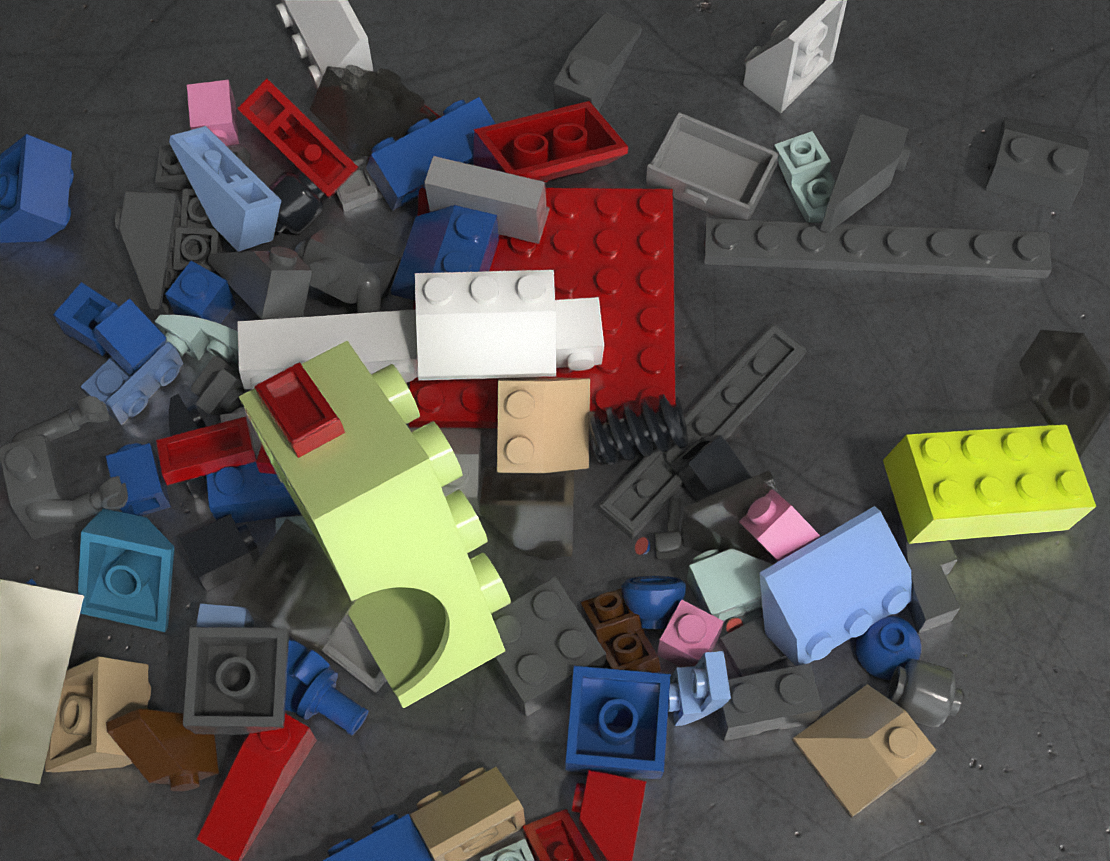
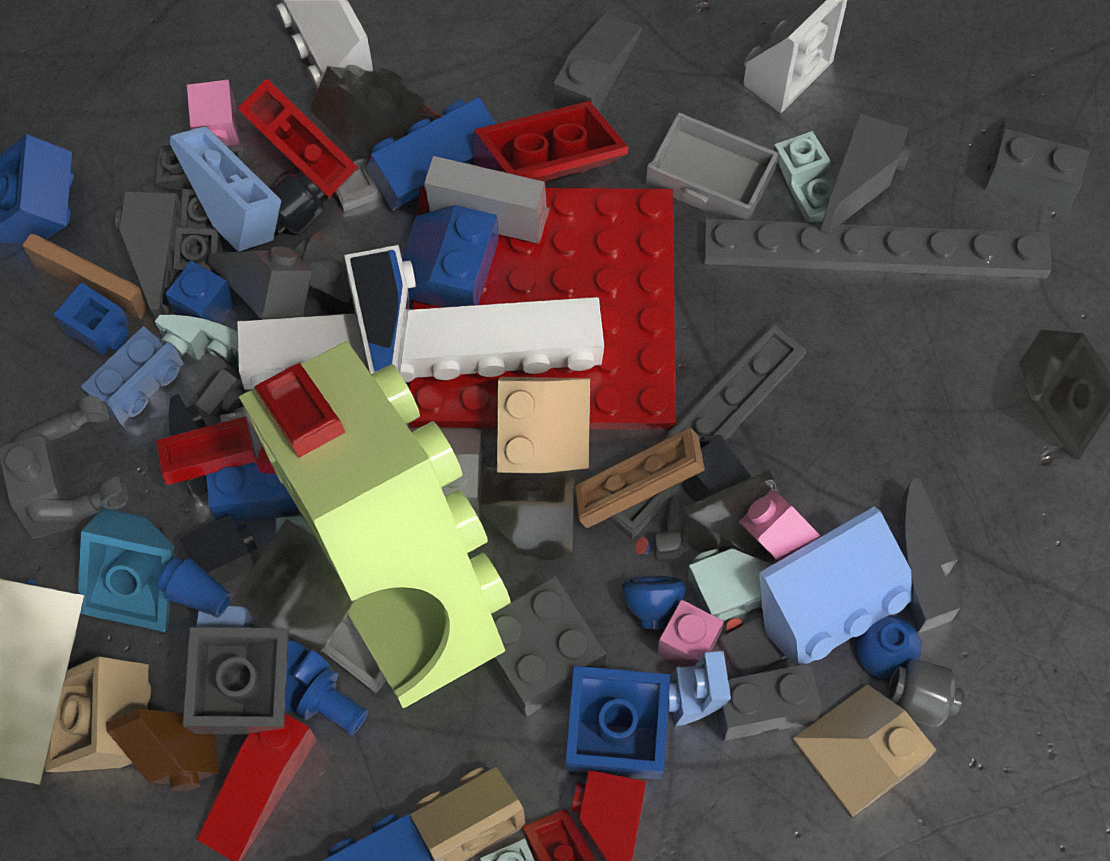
(77, 270): none -> medium nougat tile
(128, 335): blue brick -> none
(143, 477): blue brick -> none
(193, 587): none -> blue cone
(381, 303): none -> slope
(485, 324): white slope -> none
(620, 633): reddish brown slope -> none
(638, 430): black piece -> none
(639, 477): none -> medium nougat tile
(987, 483): neon yellow brick -> none

